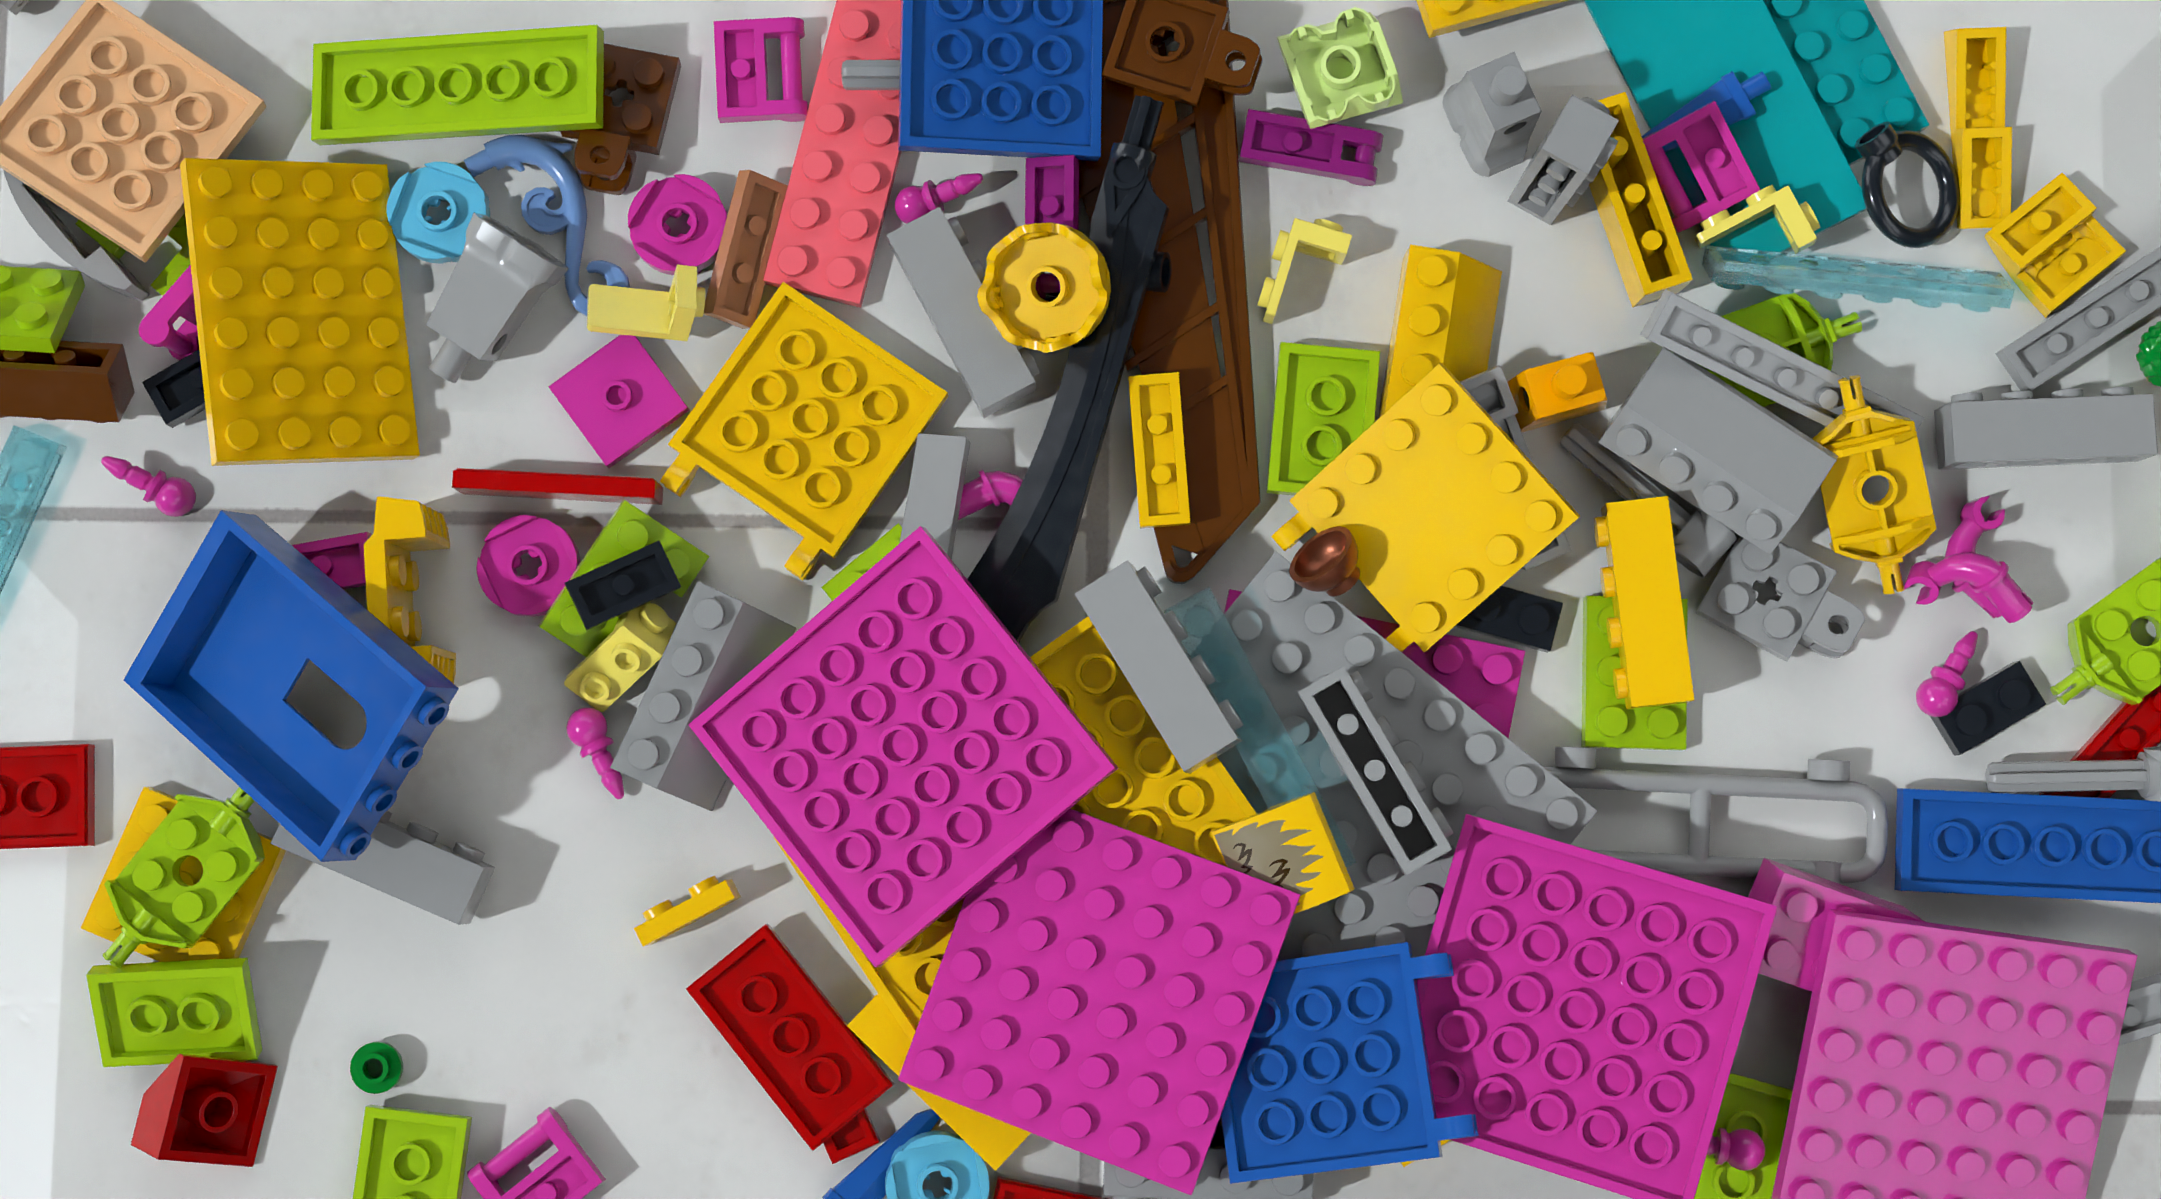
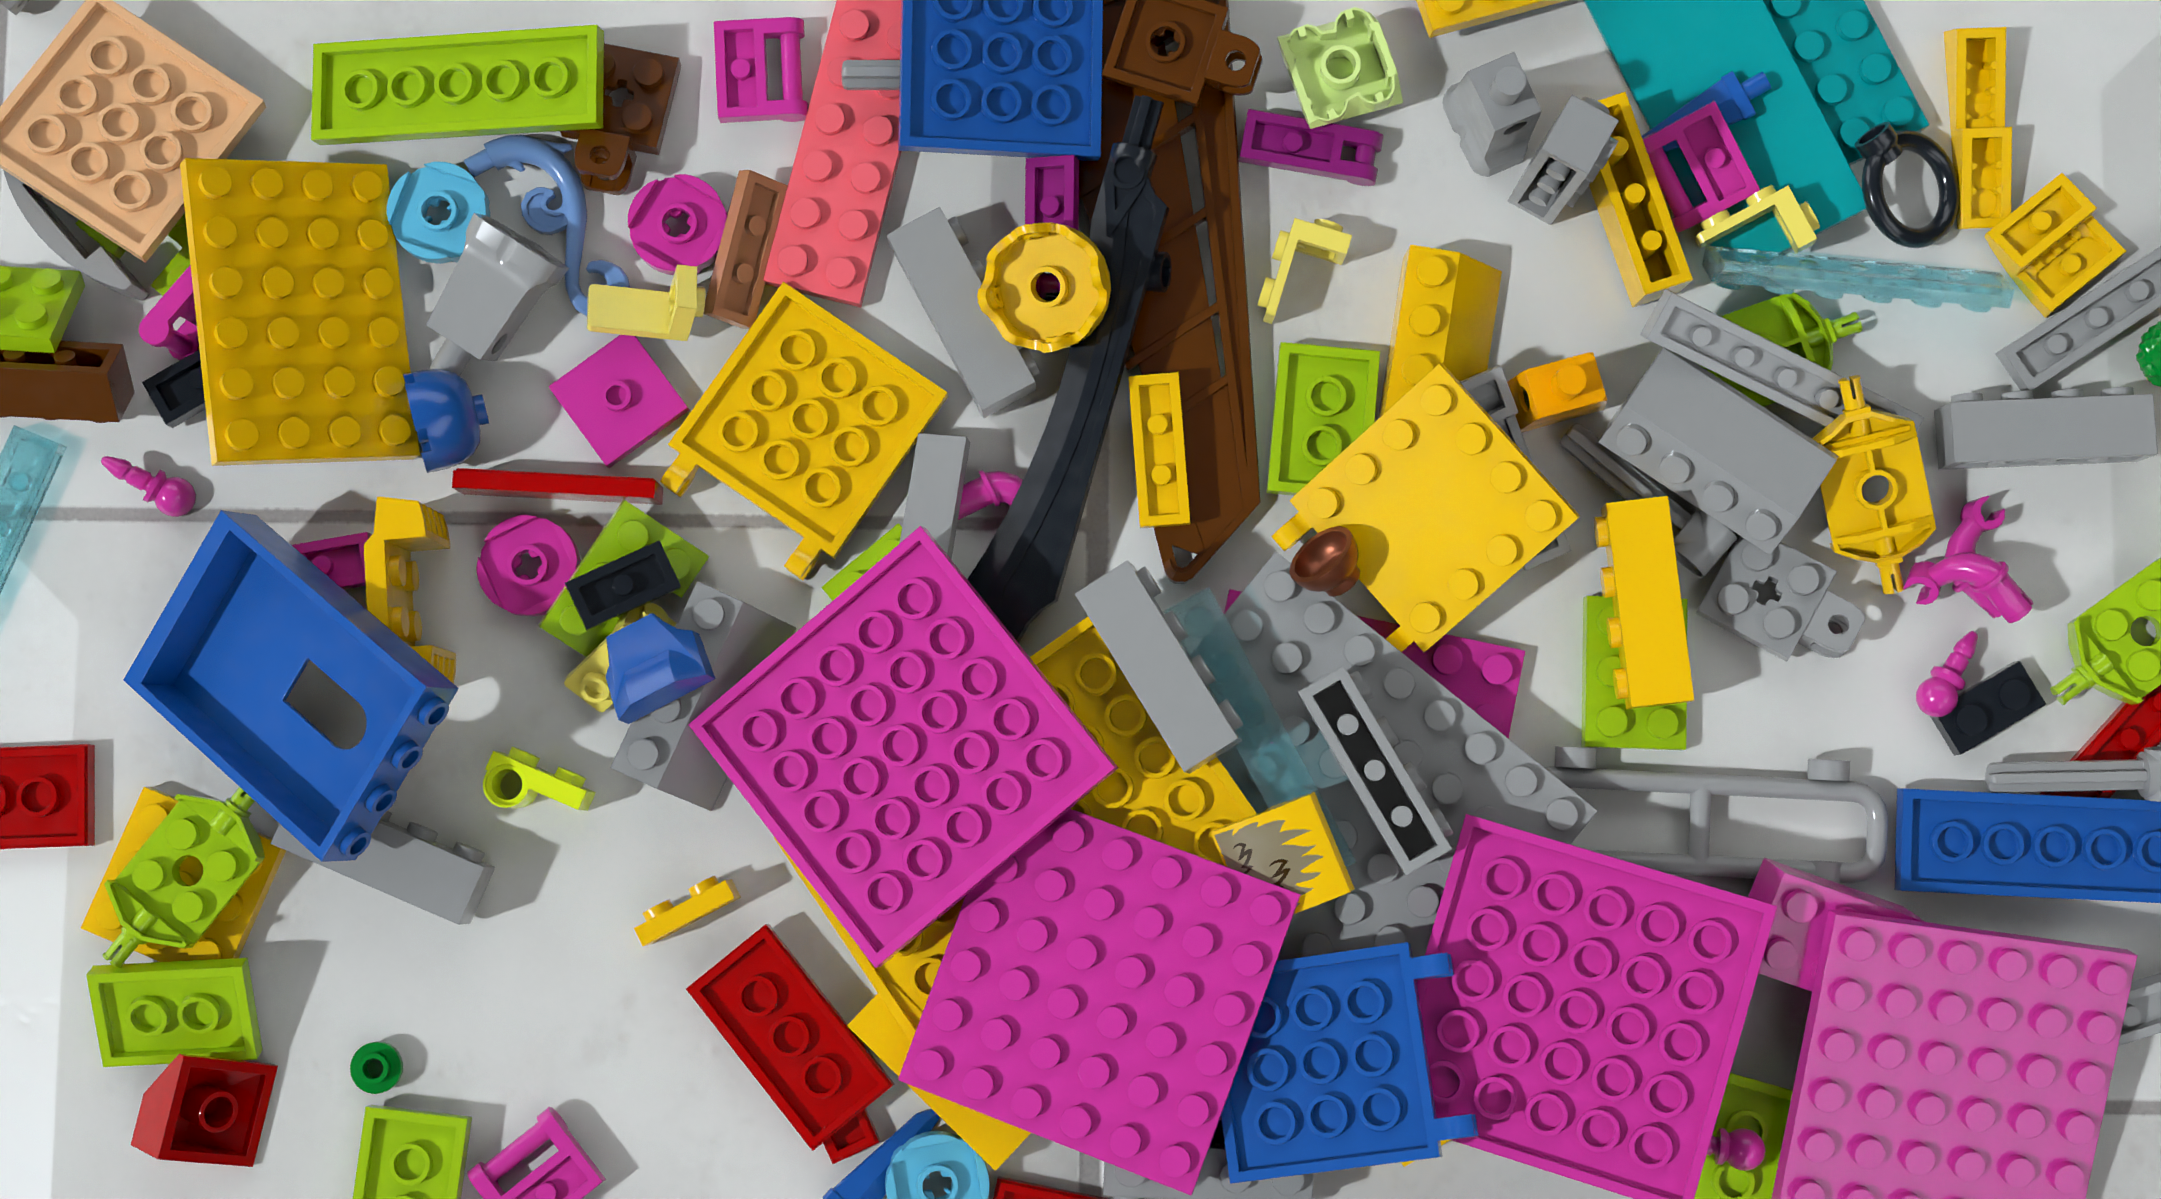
(444, 417): none -> blue cylinder
(562, 786): none -> neon yellow plate
(588, 730): dark pink bar -> none
(653, 666): none -> blue slope
(917, 201): dark pink bar -> none
(1516, 618): black plate -> none

